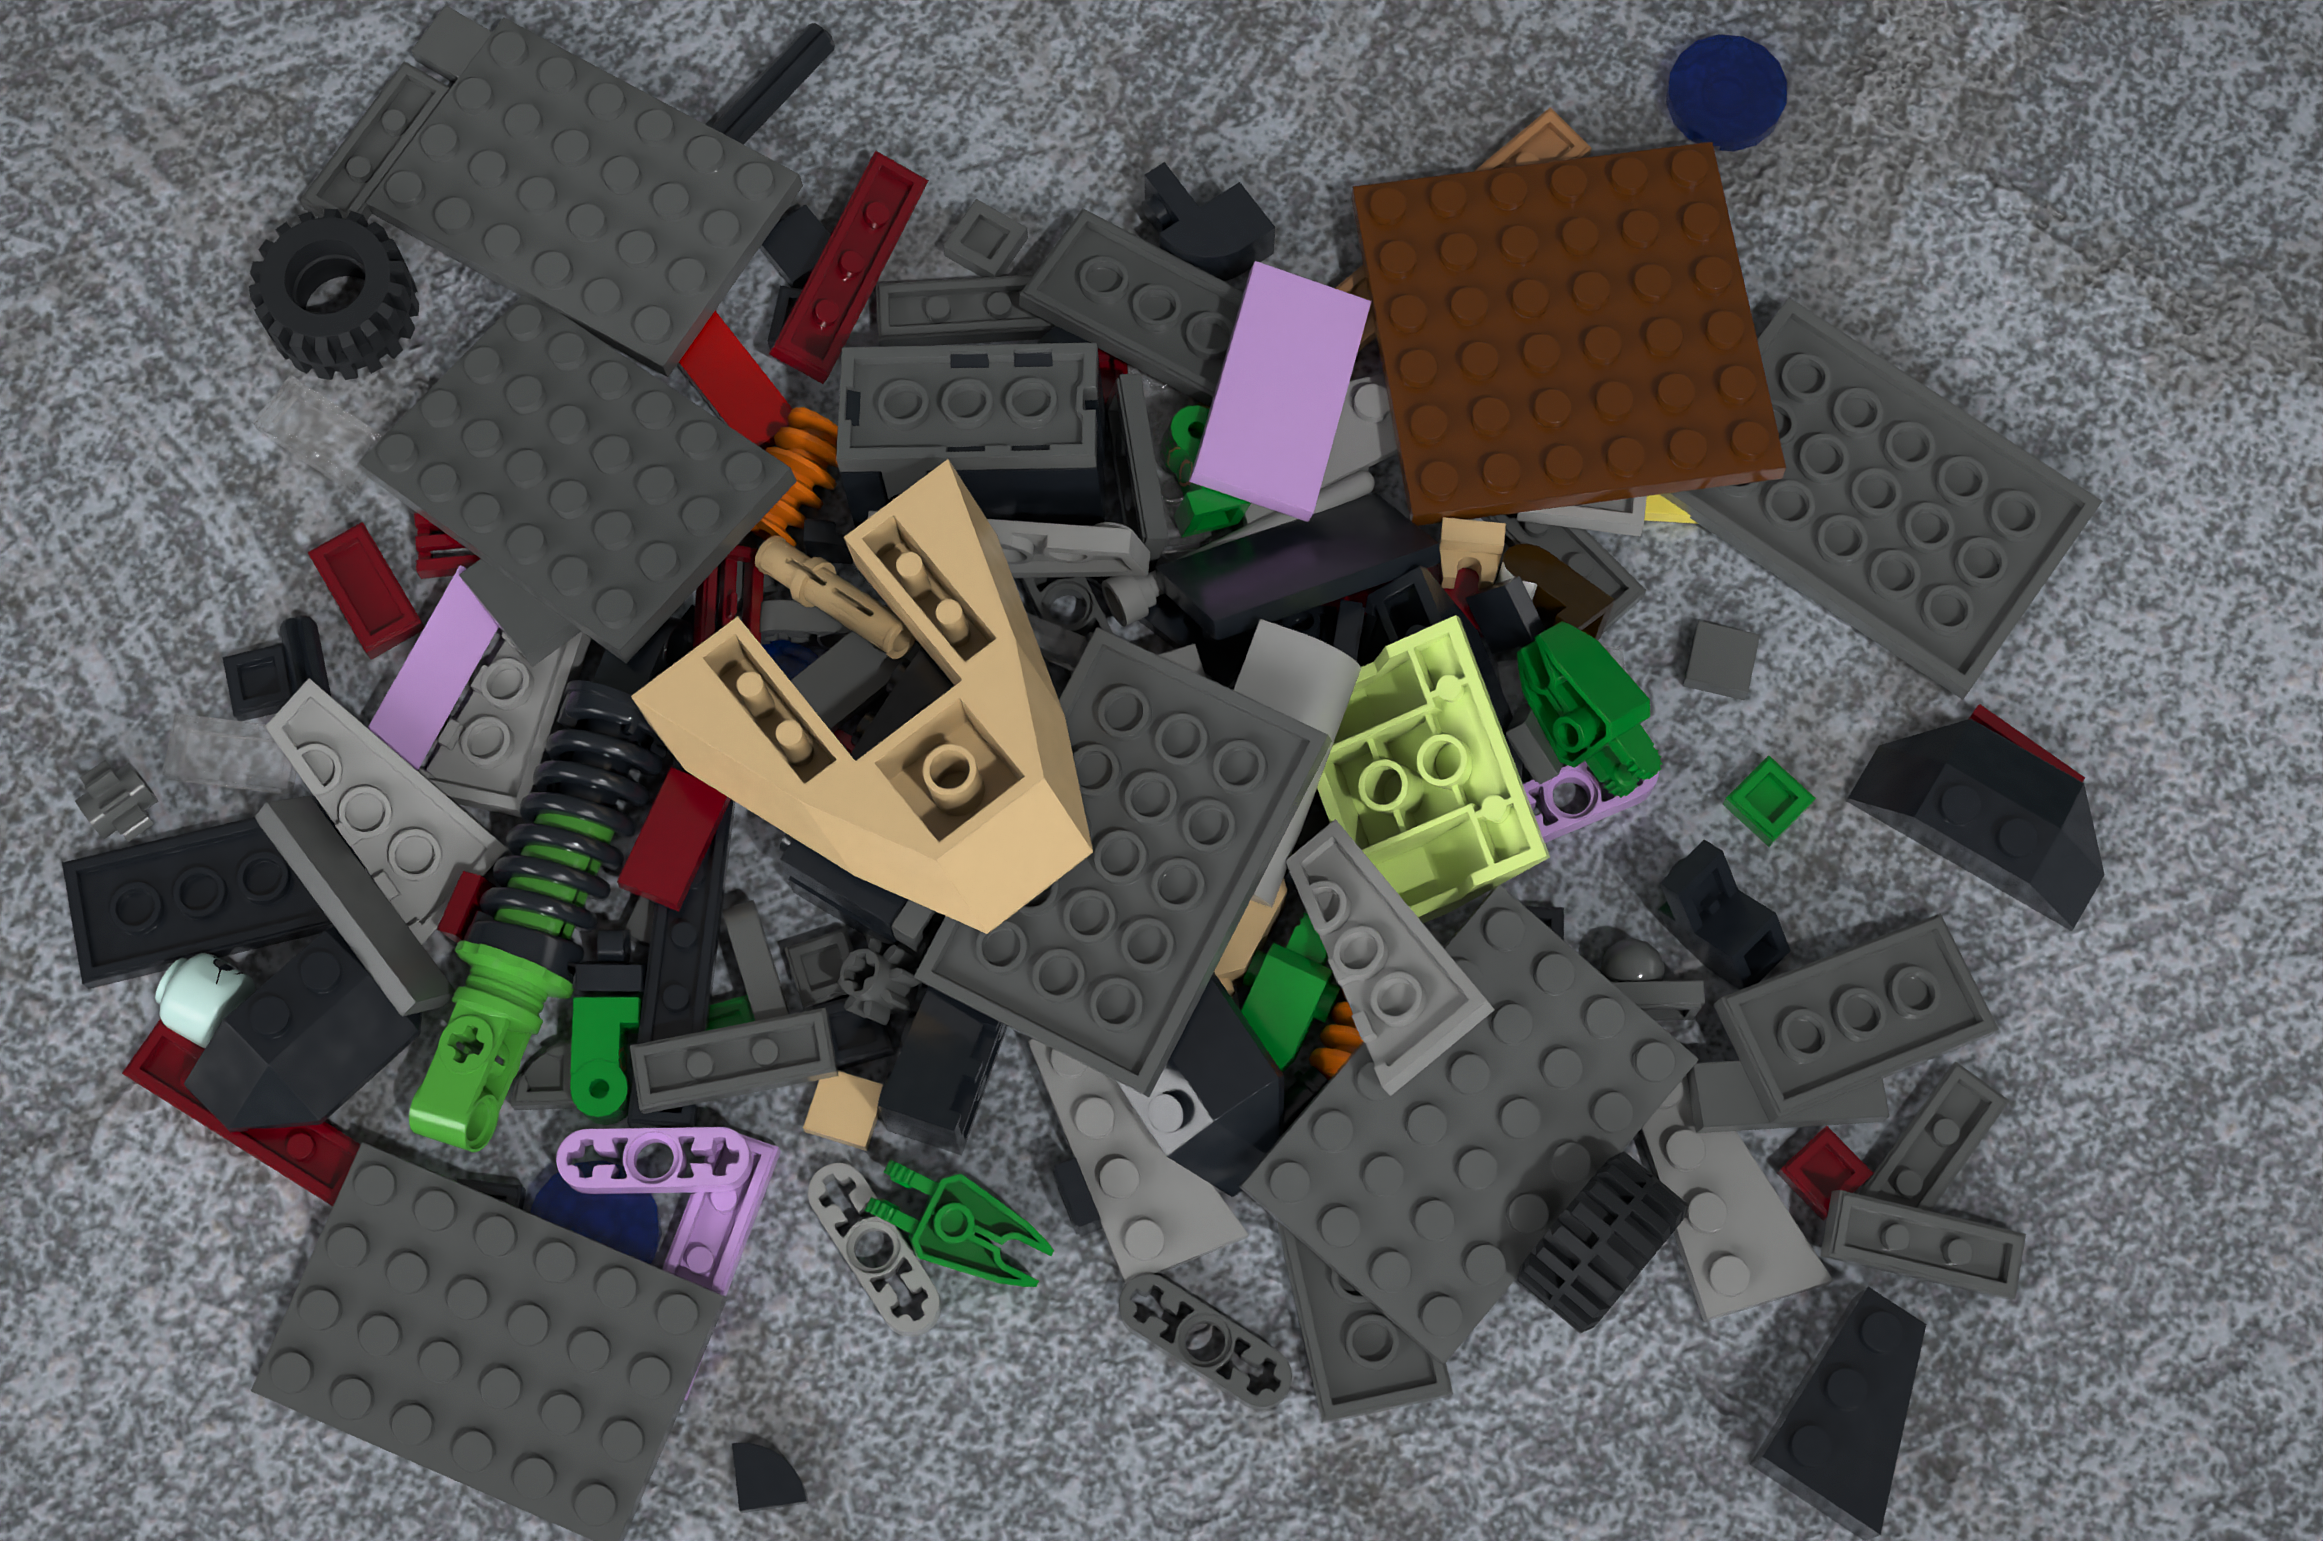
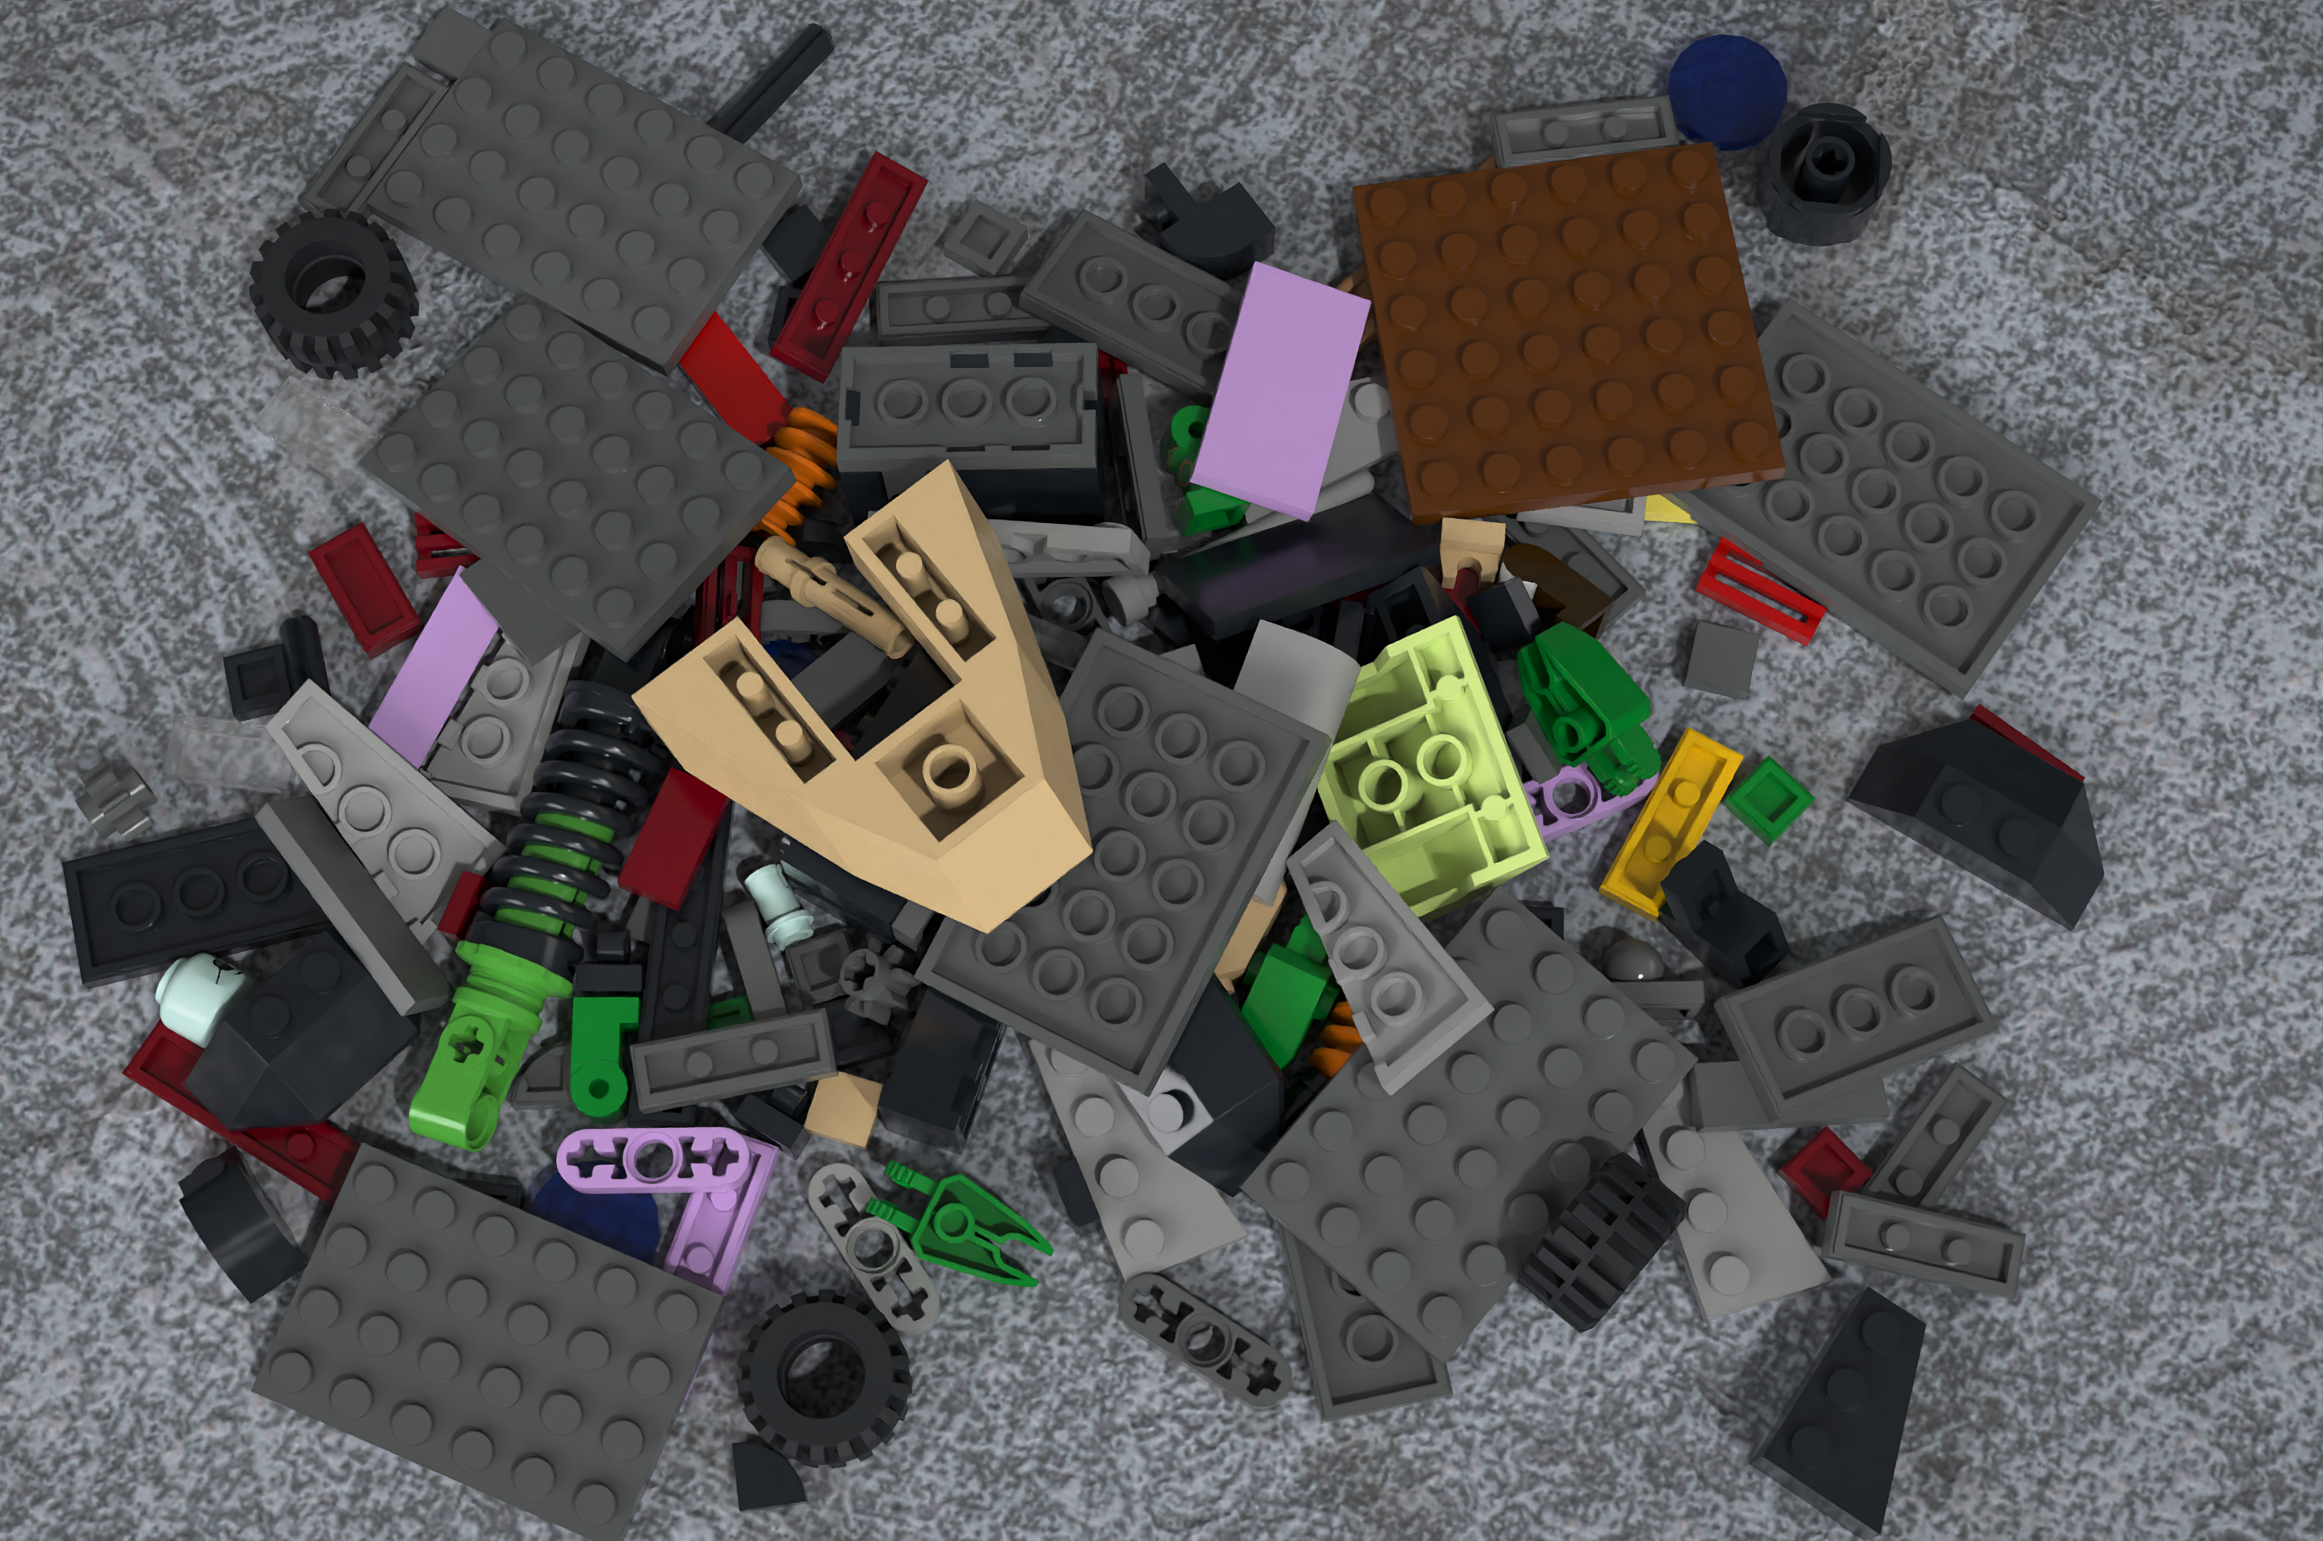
(240, 1225): none -> black brick
(777, 1119): none -> black tile
(778, 1345): none -> black tyre
(779, 907): none -> light aqua pin
(1582, 130): none -> dark grey tile
(1670, 822): none -> yellow tile
(1752, 607): none -> red tile
(1823, 175): none -> black brick

